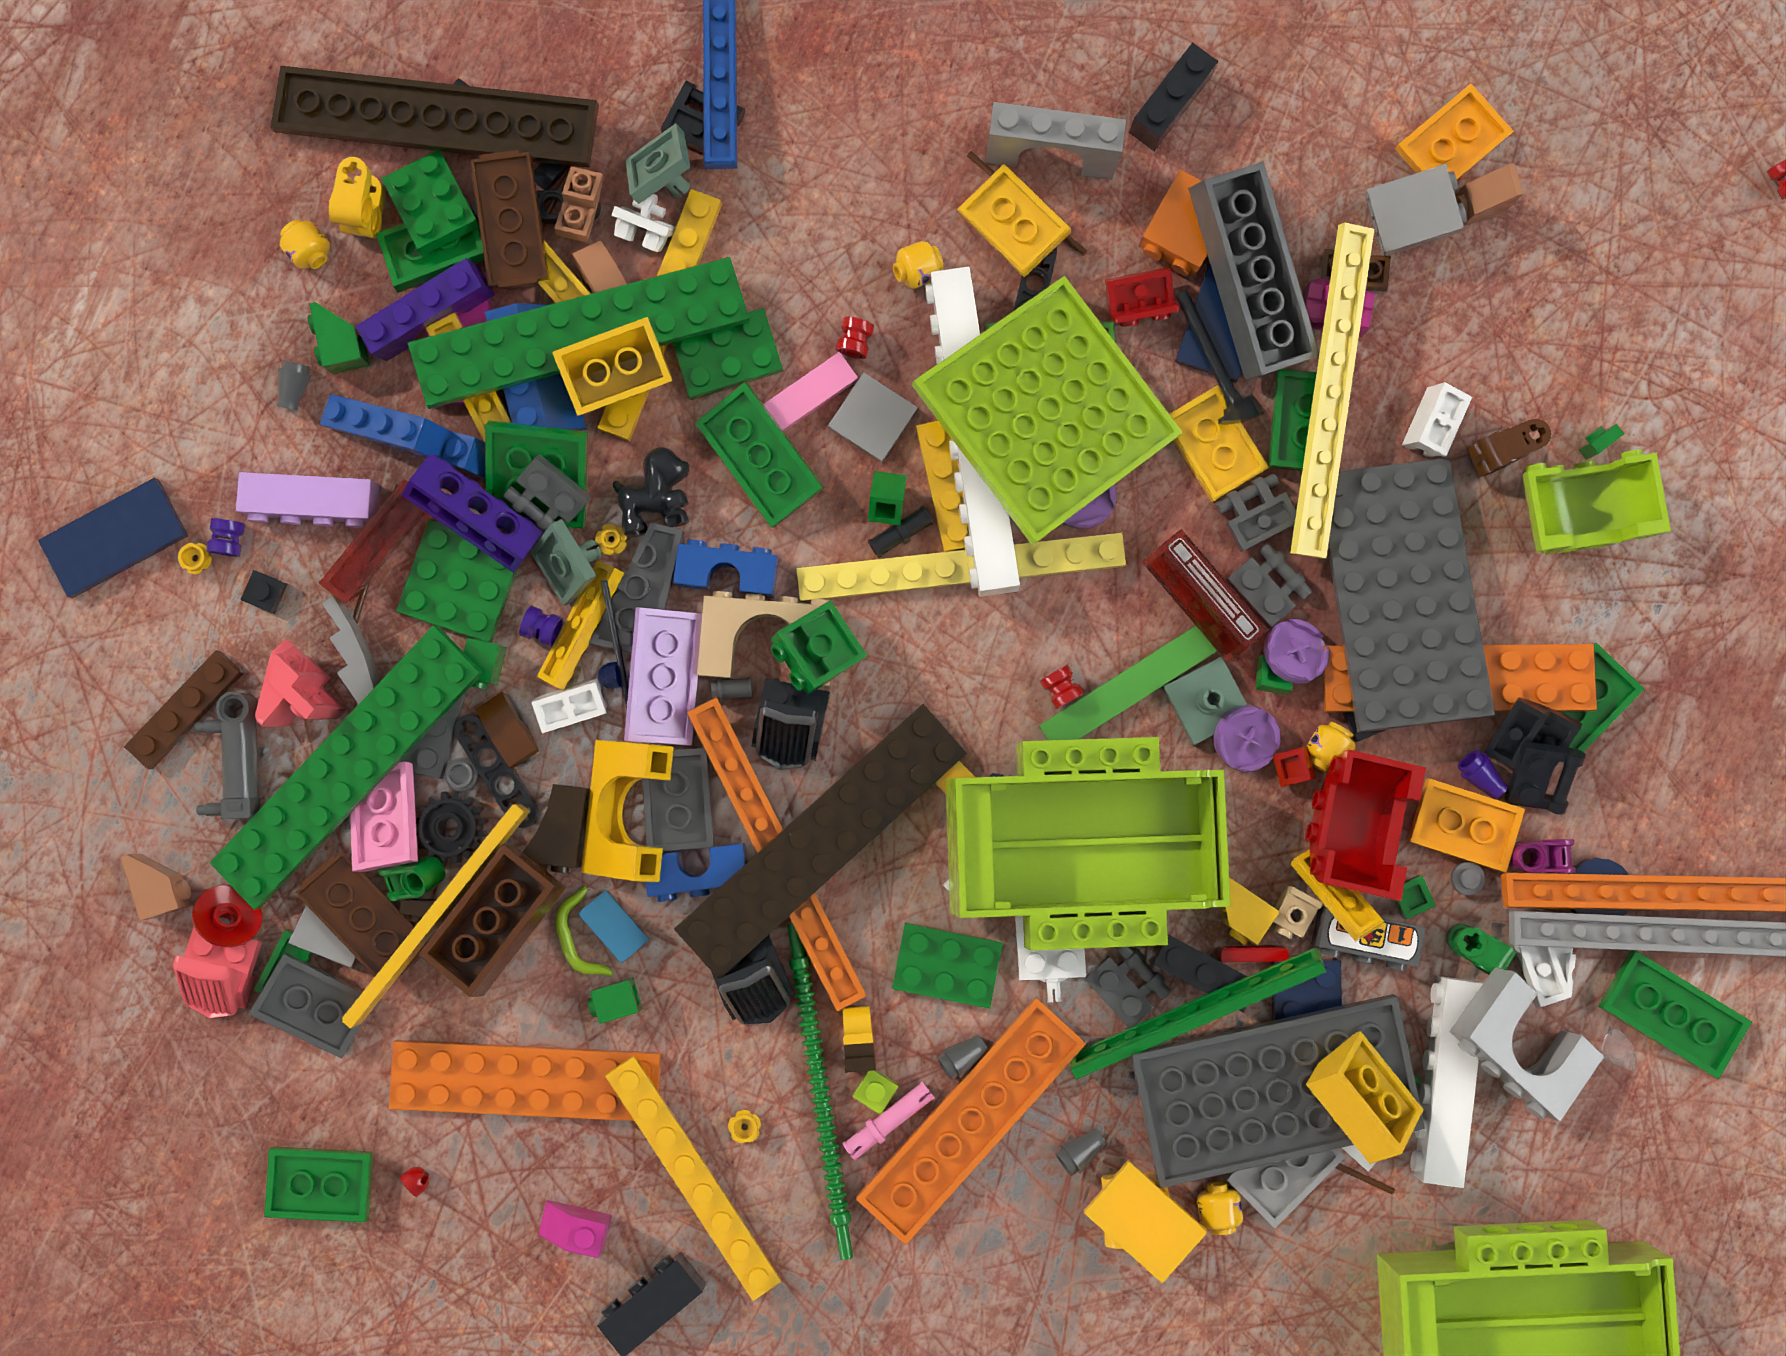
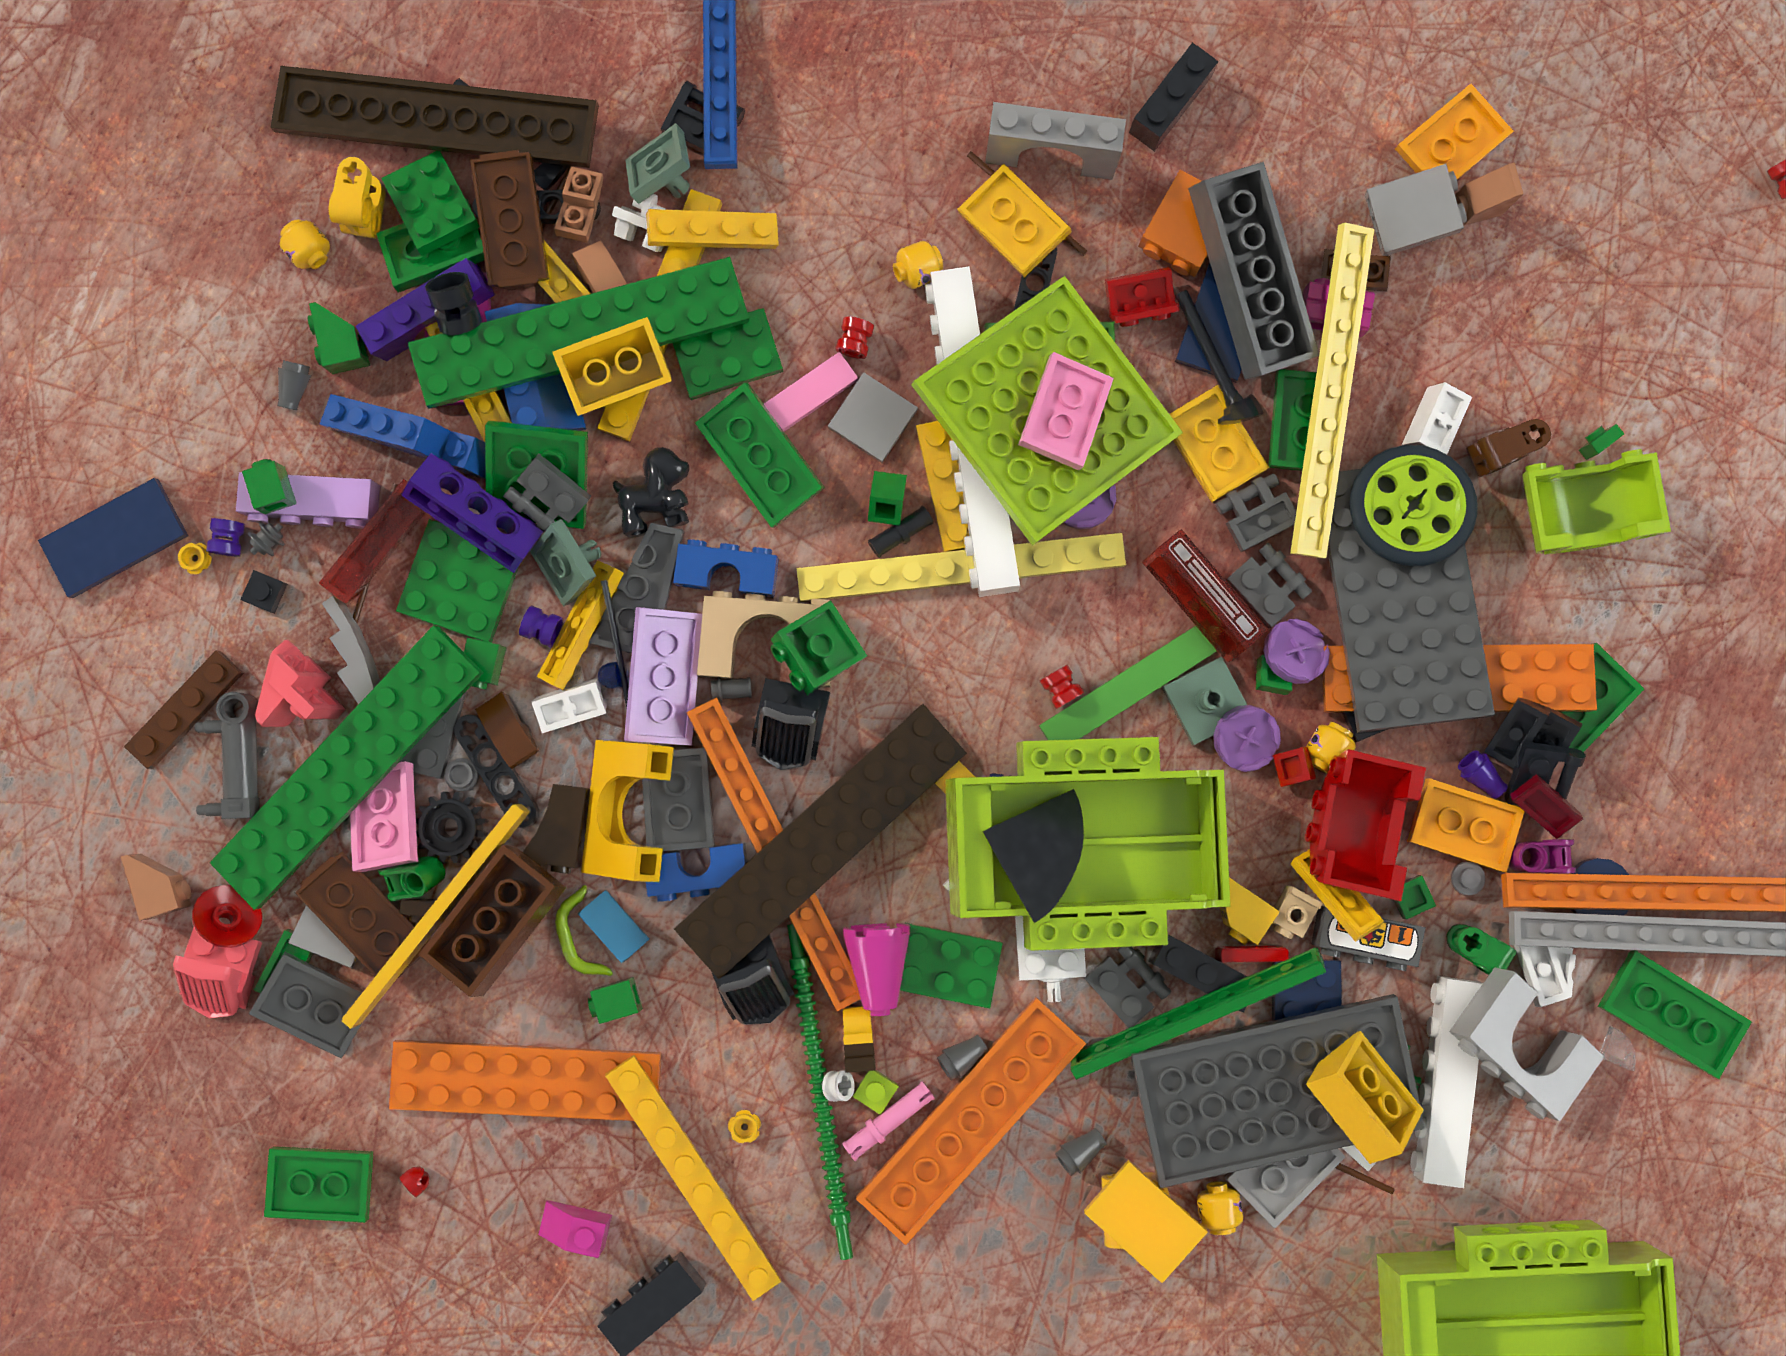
(266, 538): none -> dark grey wheel
(268, 486): none -> green brick
(453, 303): none -> black wheel
(602, 539): yellow plate -> none
(712, 229): none -> yellow plate
(831, 1089): none -> white bush
(878, 963): none -> dark pink cone
(1041, 851): none -> black sticker
(1066, 411): none -> bright pink plate
(1386, 539): none -> wedge
(1546, 806): none -> dark red tile

